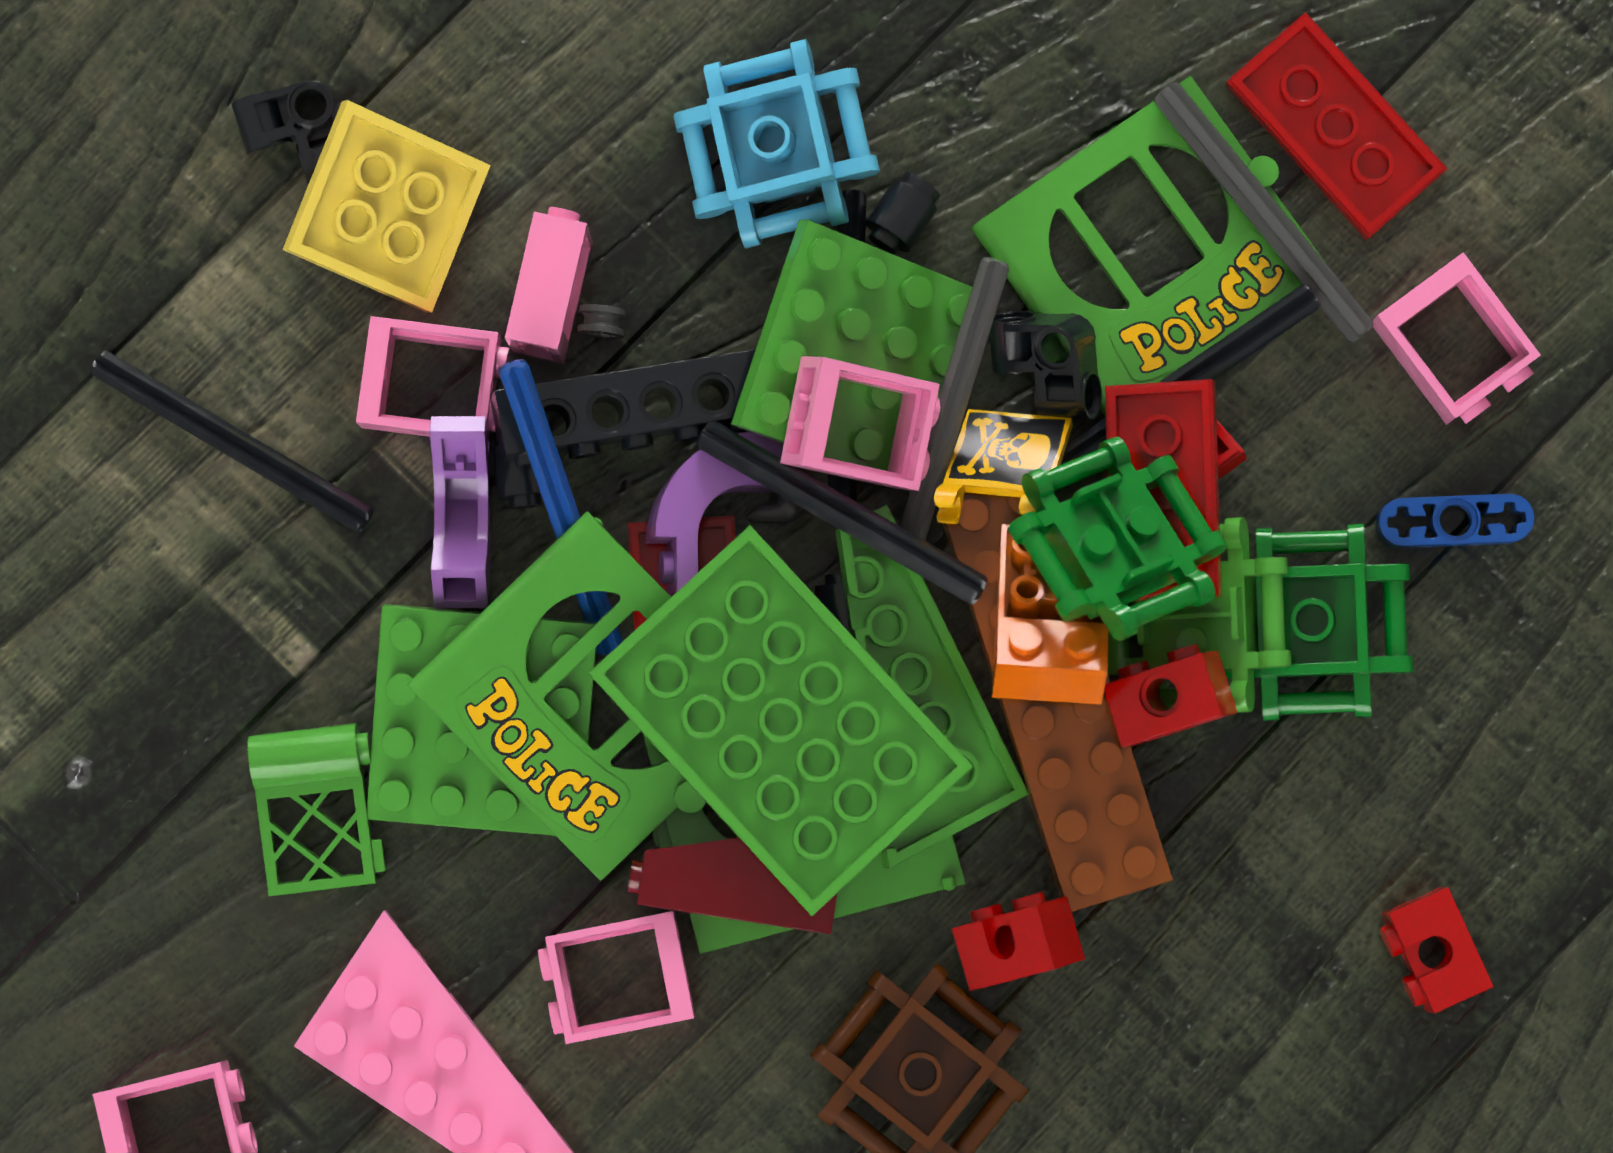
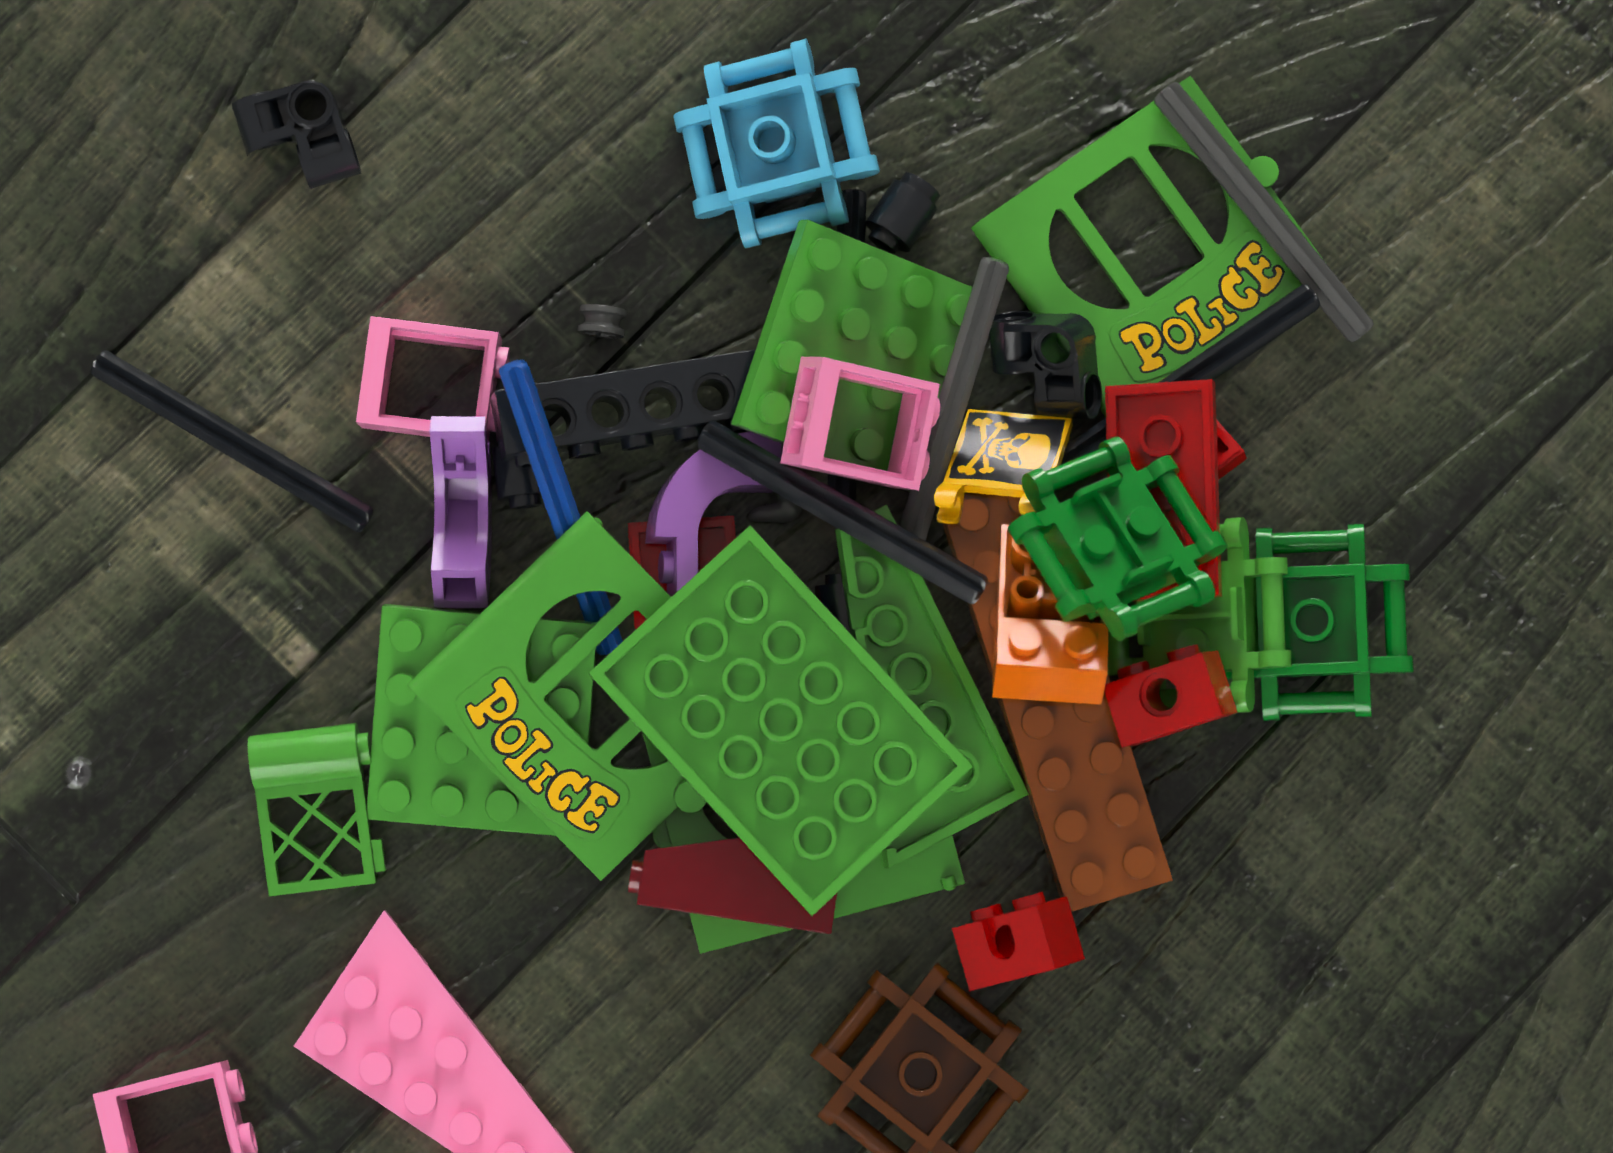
(386, 206): light yellow plate -> none
(549, 285): bright pink window -> none
(555, 968): bright pink window -> none
(1336, 126): red tile -> none
(1461, 968): red brick -> none
(1464, 275): bright pink window -> none
(1493, 505): blue beam -> none

